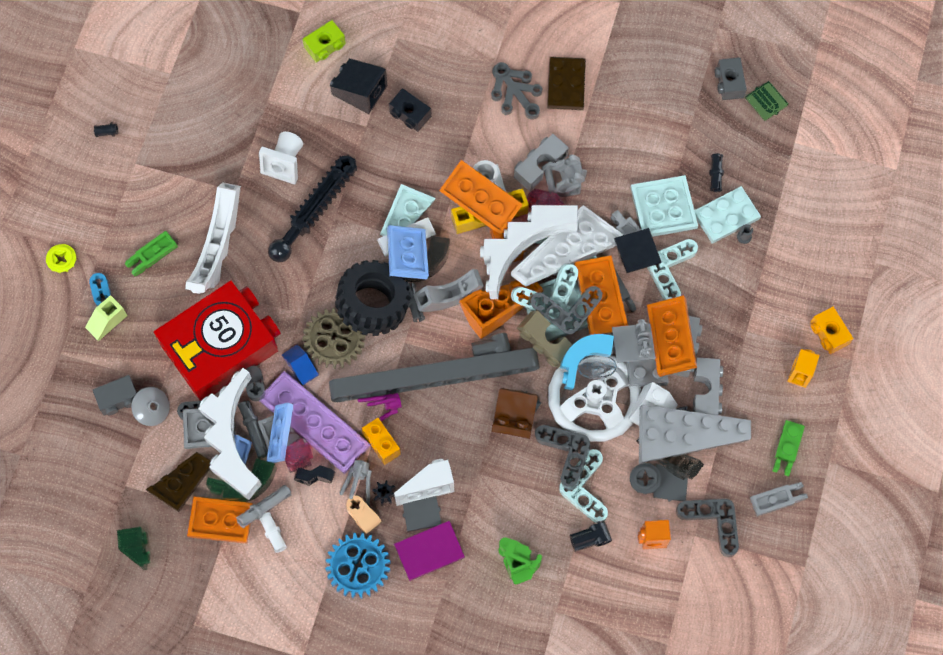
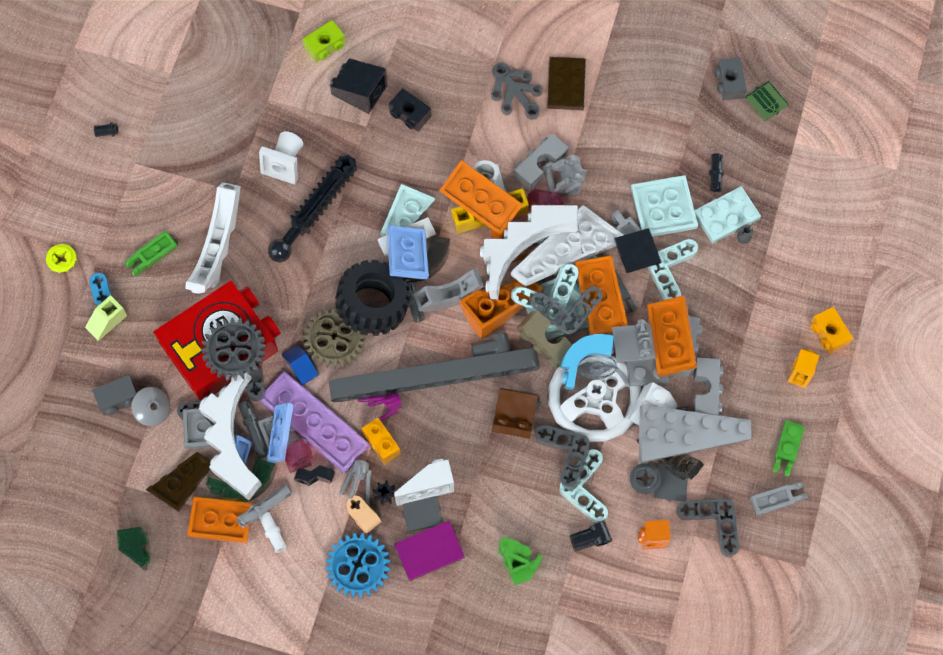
(233, 365): none -> dark grey gear

